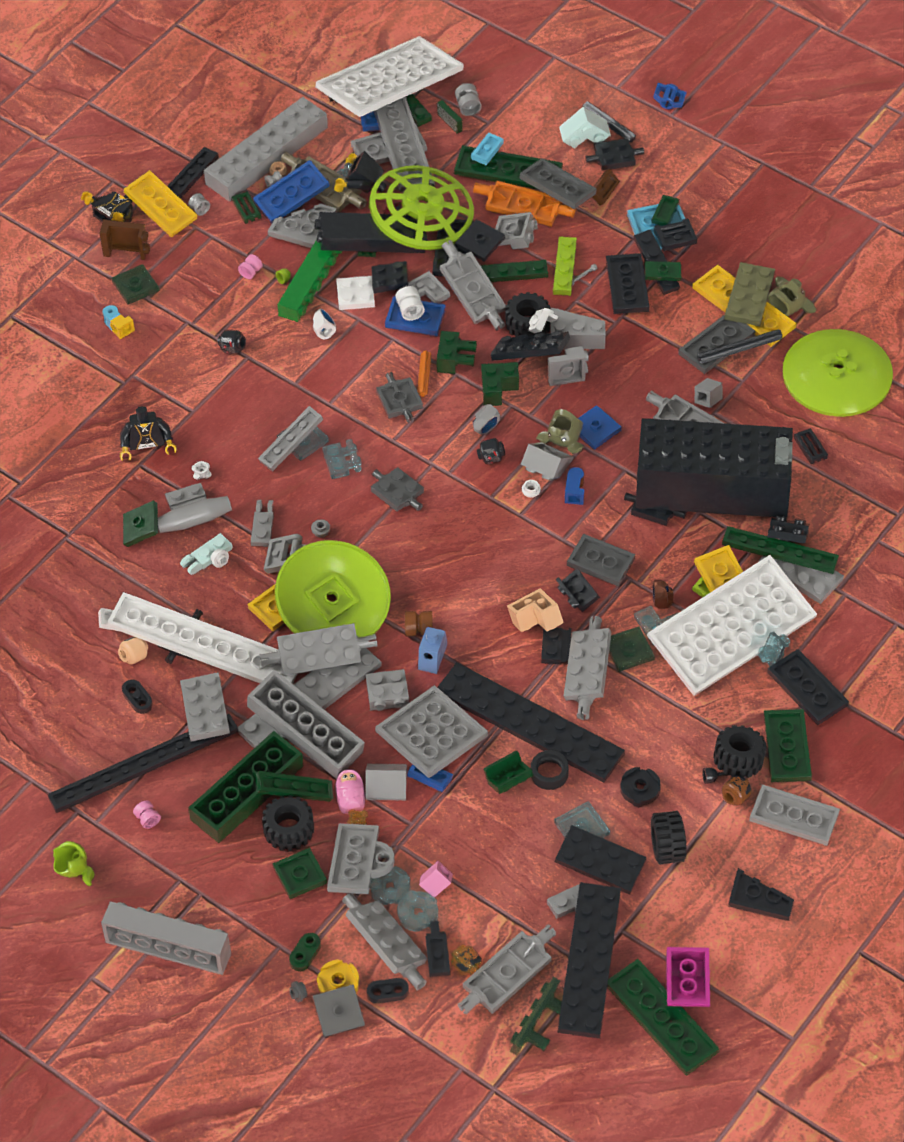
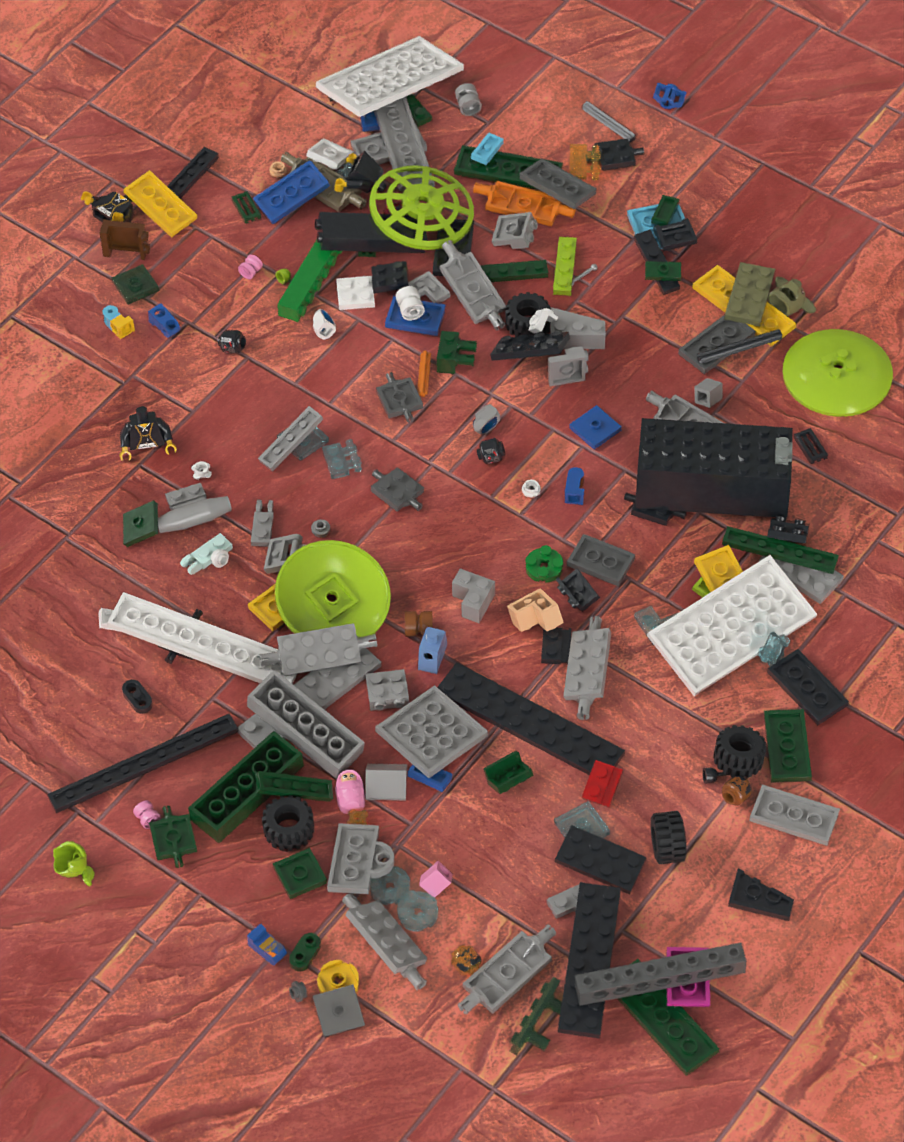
(133, 650): light nougat head -> none
(163, 320): none -> blue leg
(166, 937): light grey brick -> none
(173, 837): none -> dark green plate
(199, 204): light grey wheel -> none
(204, 707): light grey plate -> none
(255, 154): light grey brick -> none
(266, 945): none -> blue leg
(270, 180): light grey wheel -> none
(299, 227): light grey plate -> none
(329, 153): none -> white plate
(387, 989): black plate -> none
(437, 951): black hinge -> none
(449, 116): dark green tile -> none
(475, 592): none -> light grey brick
(480, 240): black plate -> none
(498, 378): dark green brick -> none
(544, 555): none -> green plate
(546, 460): light grey slope -> none
(552, 782): black tyre -> none
(563, 431): olive piece -> none
(578, 161): none -> clear yellow plate
(584, 126): light aqua brick -> none
(602, 784): none -> red plate
(605, 186): reddish brown plate -> none
(627, 283): black plate -> none
(630, 649): clear green plate -> none
(637, 796): black plate -> none
(660, 974): none -> dark grey brick
(662, 594): copper rock -> none

